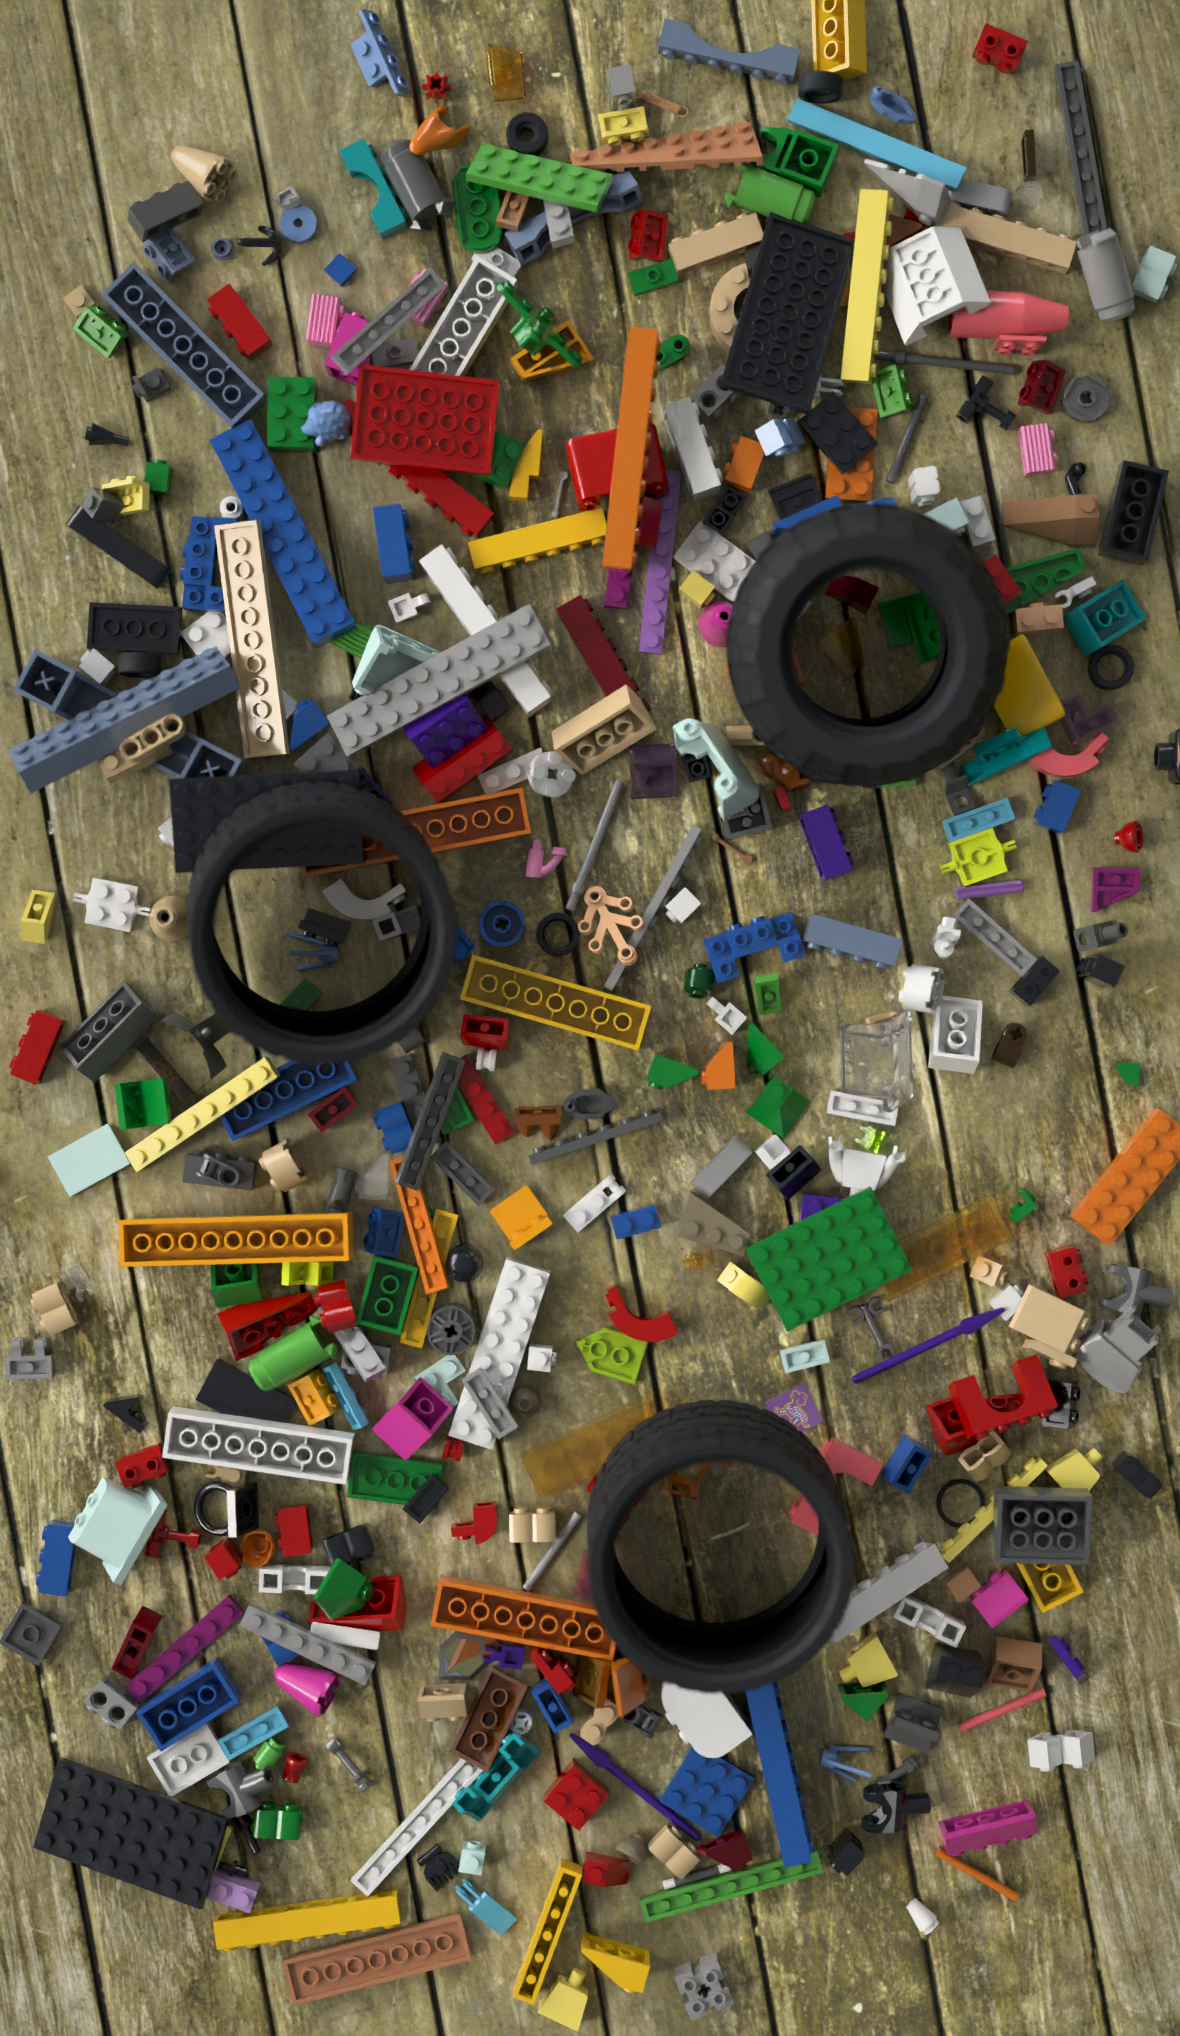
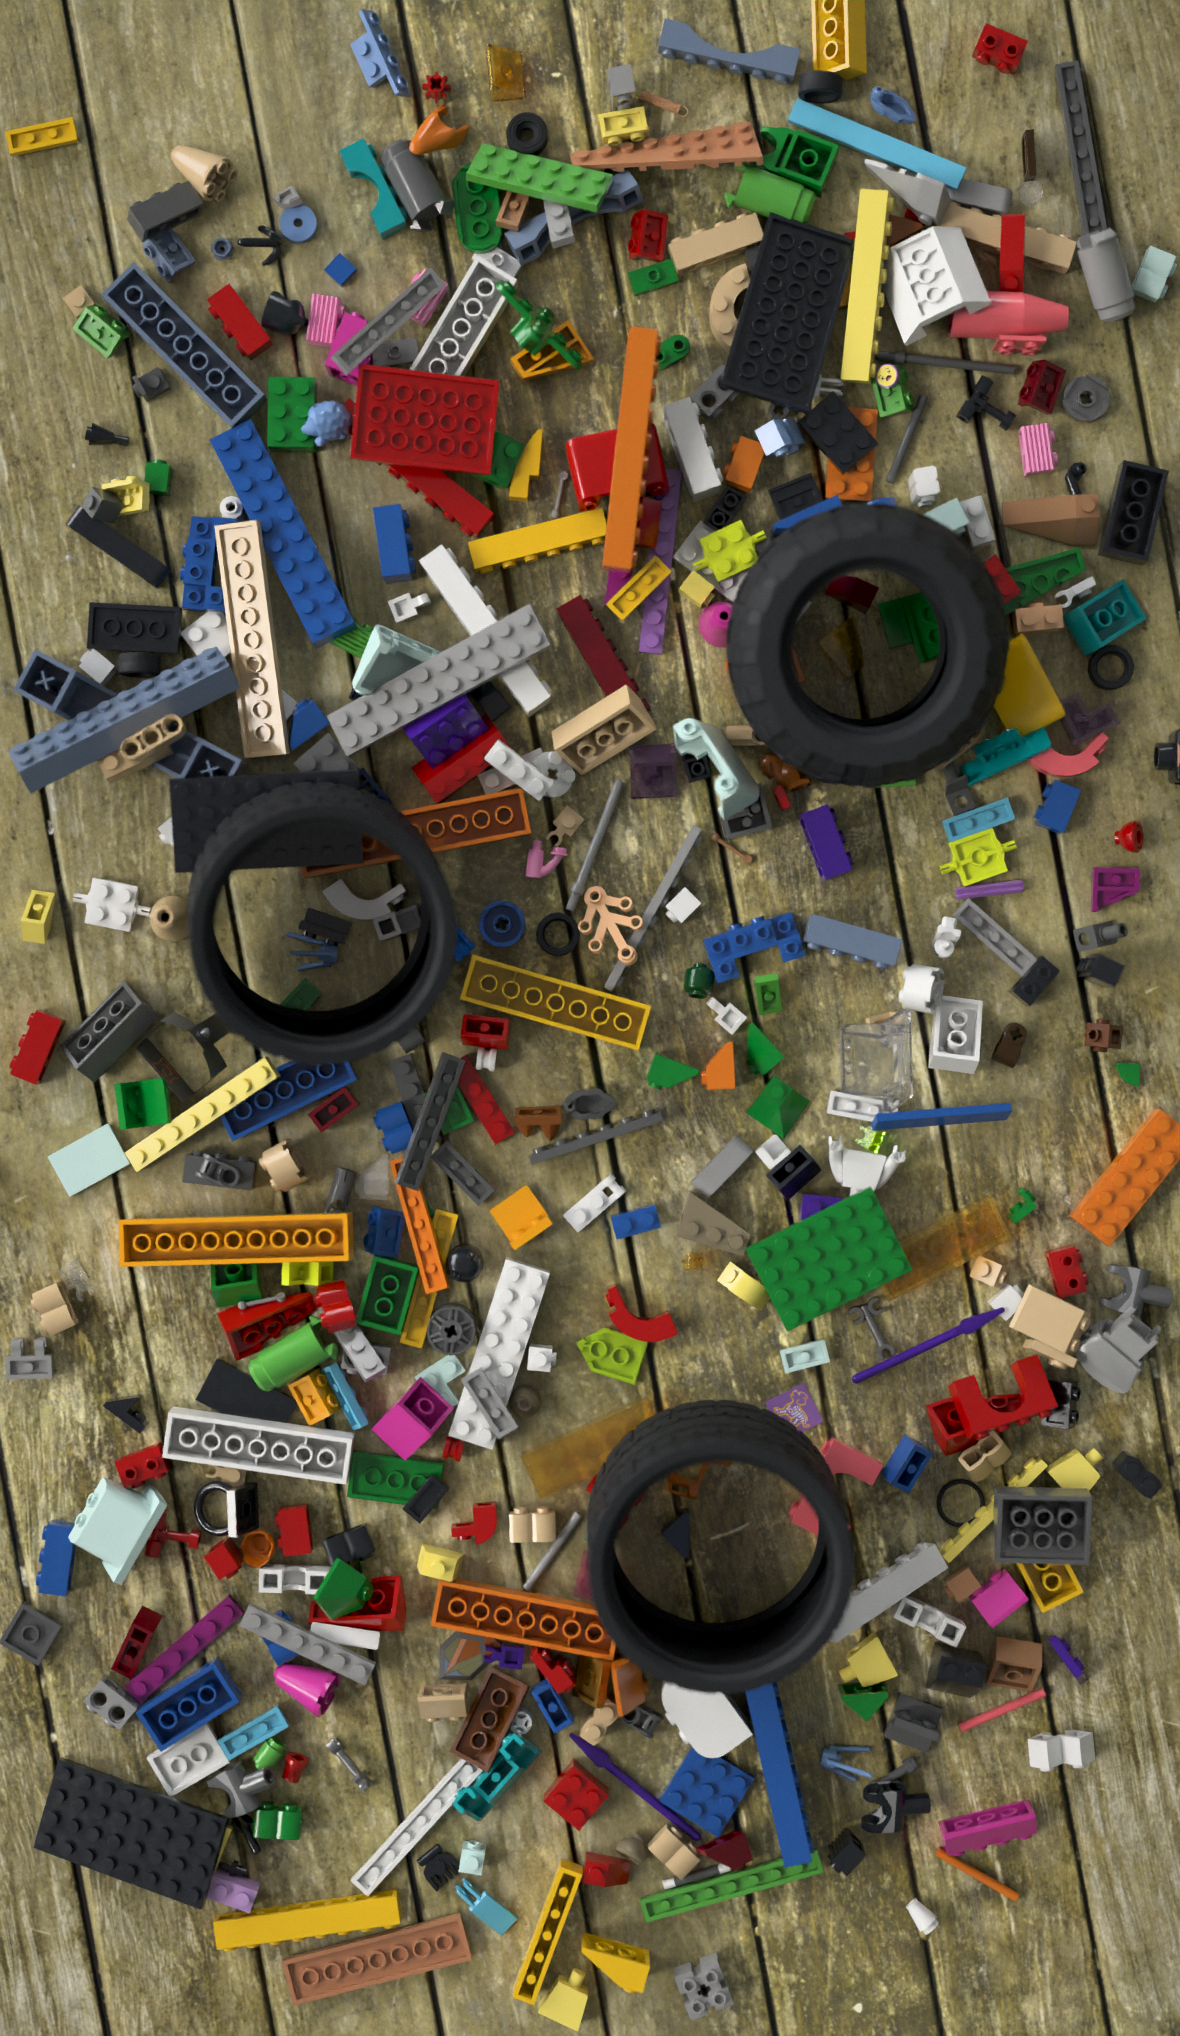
(41, 136): none -> yellow plate
(280, 1297): none -> light grey hinge
(283, 315): none -> black piece
(439, 1562): none -> light yellow torso
(518, 770): none -> white plate
(566, 823): none -> tan plate
(638, 588): none -> yellow plate
(677, 1532): none -> dark blue slope
(728, 550): none -> neon yellow plate
(888, 376): none -> tile
(941, 1116): none -> blue tile
(1012, 253): none -> red slope
(1103, 1035): none -> reddish brown brick

